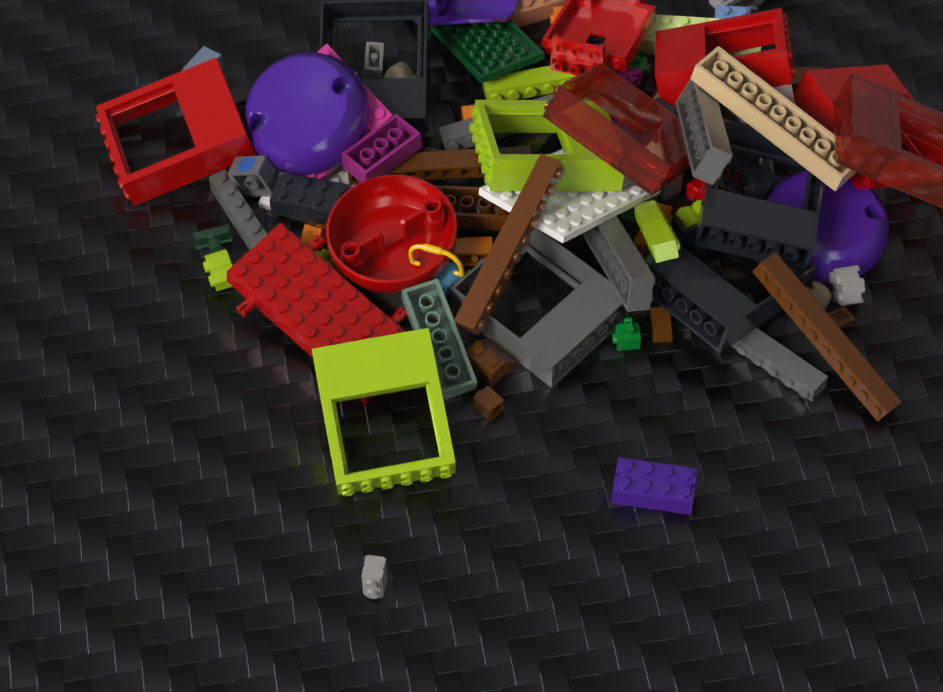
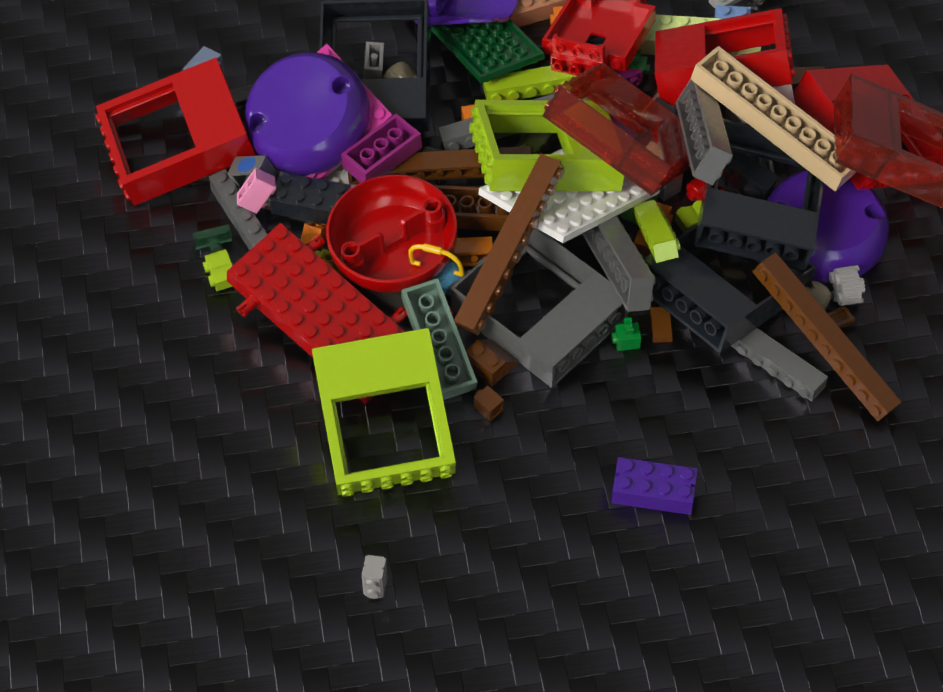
(256, 190): none -> bright pink brick

